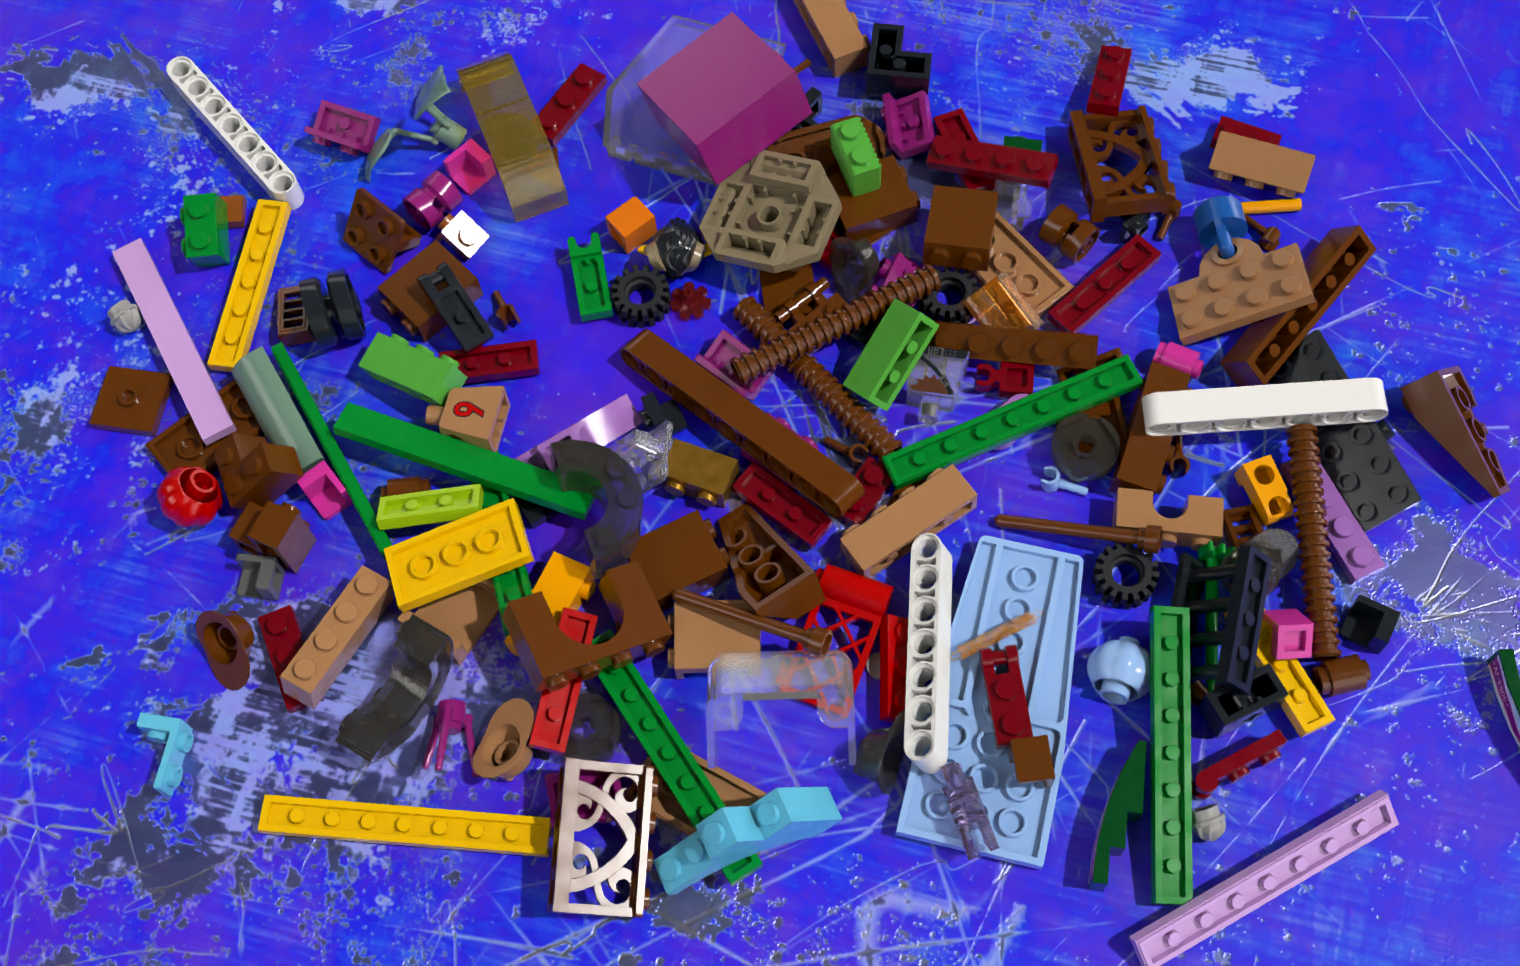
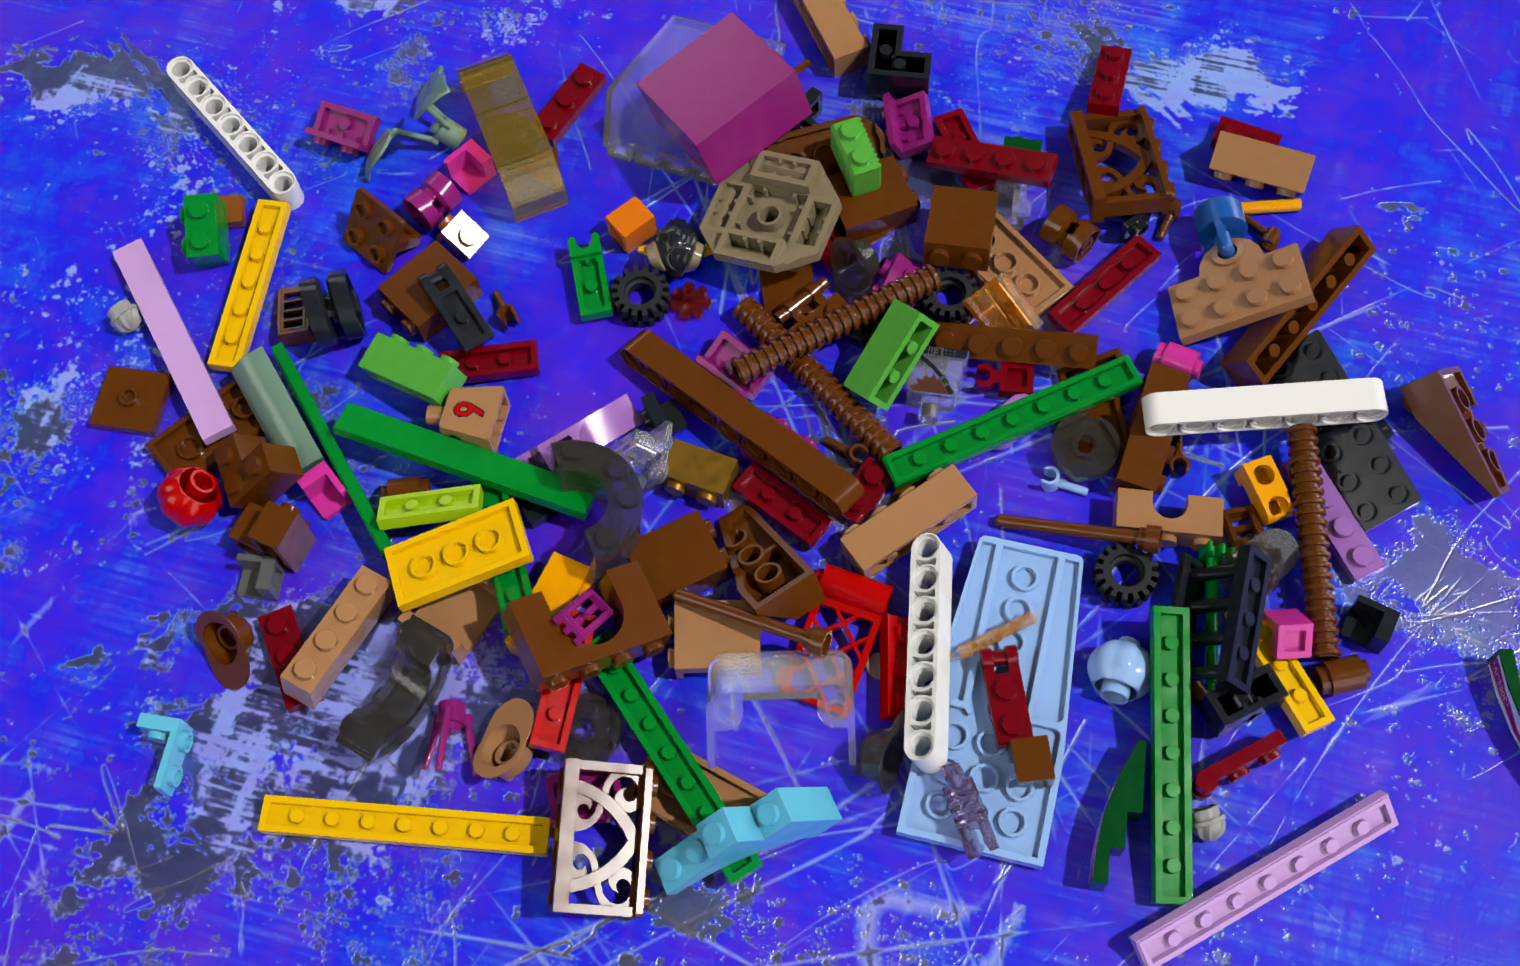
(573, 625): none -> magenta tile

